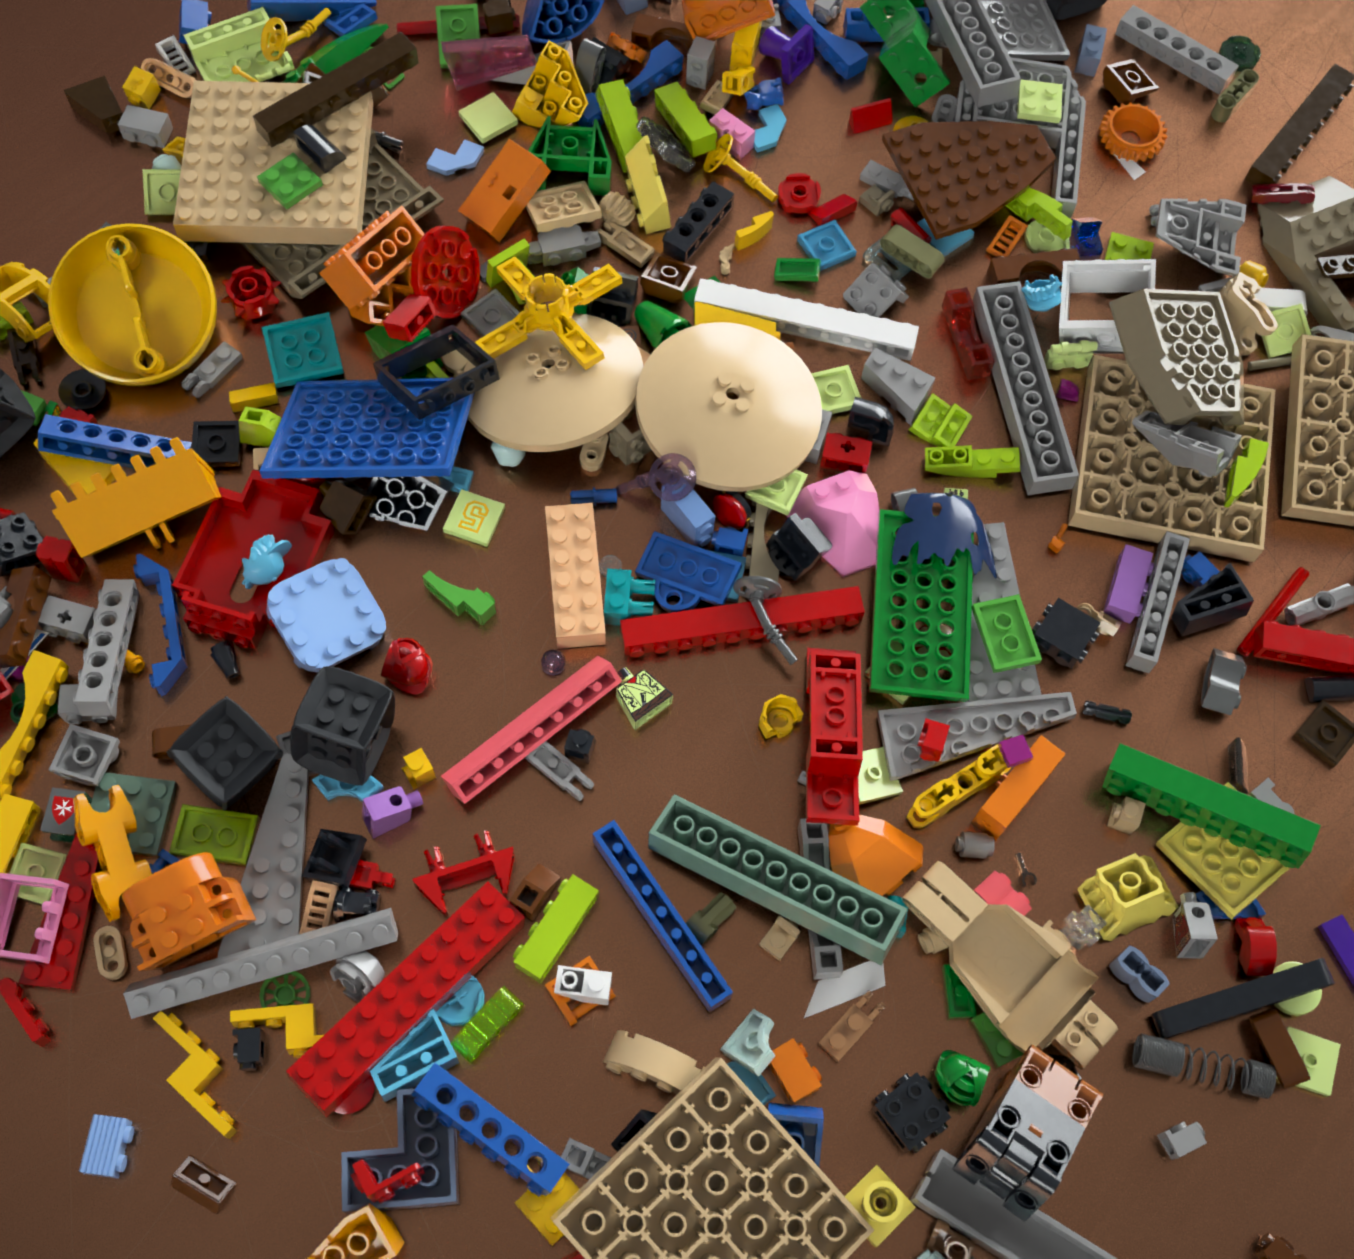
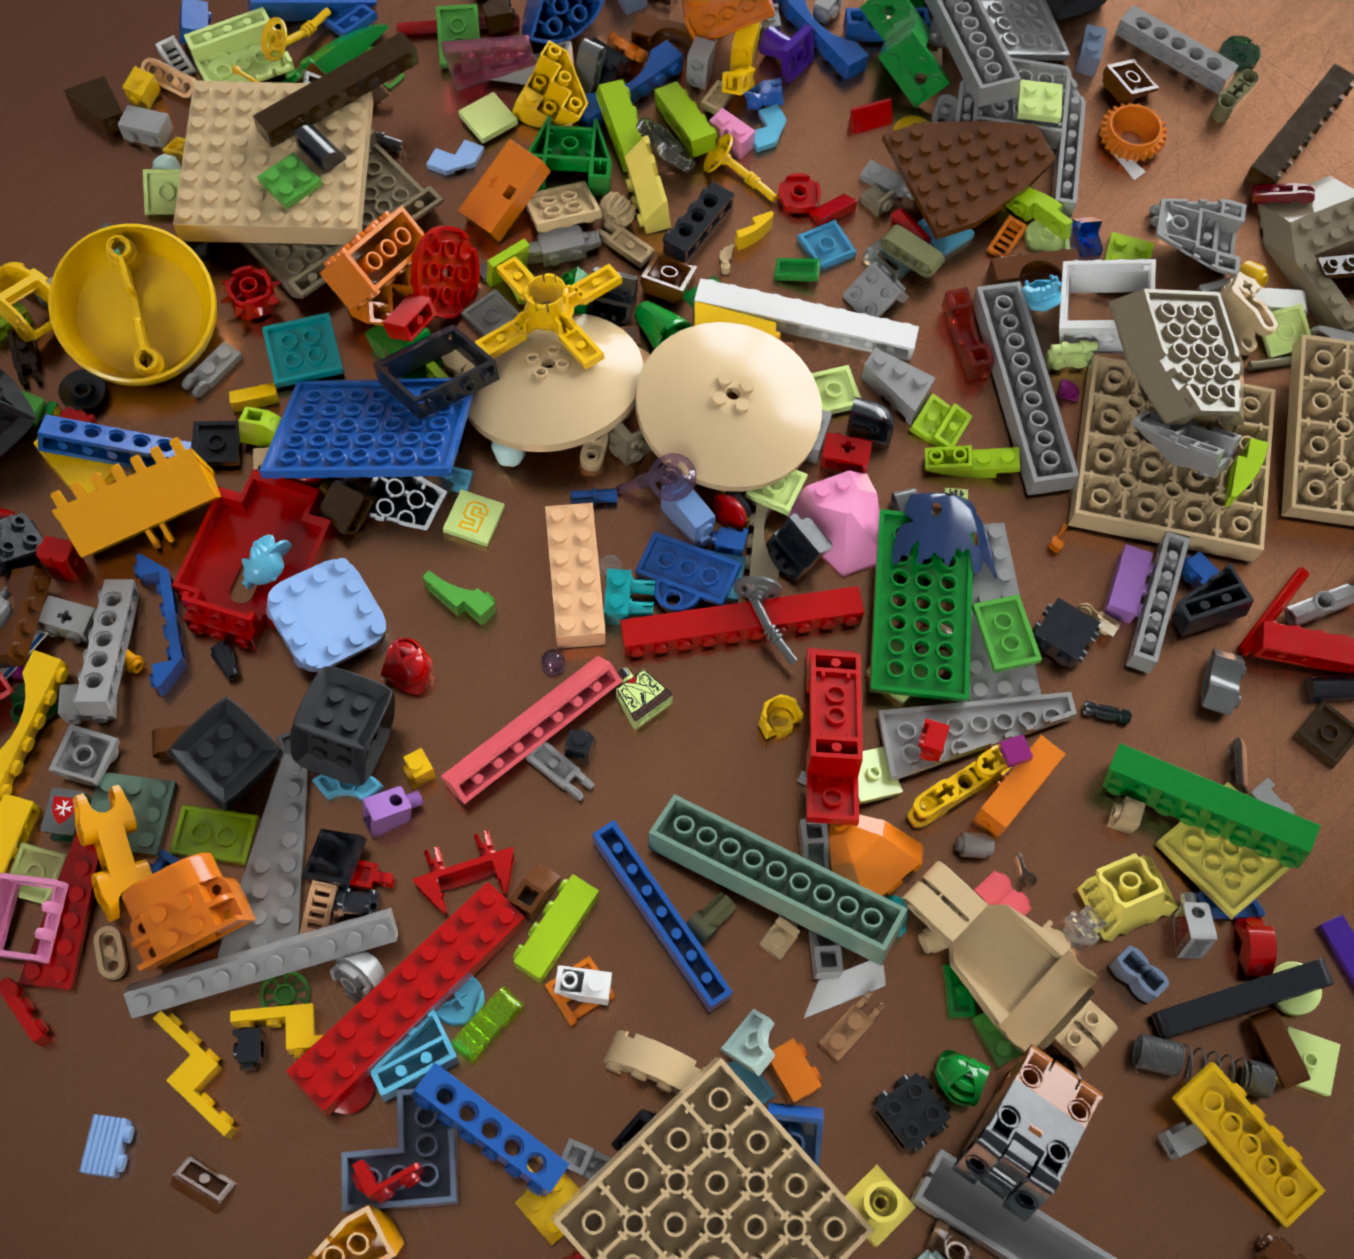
(1249, 1144): none -> yellow plate

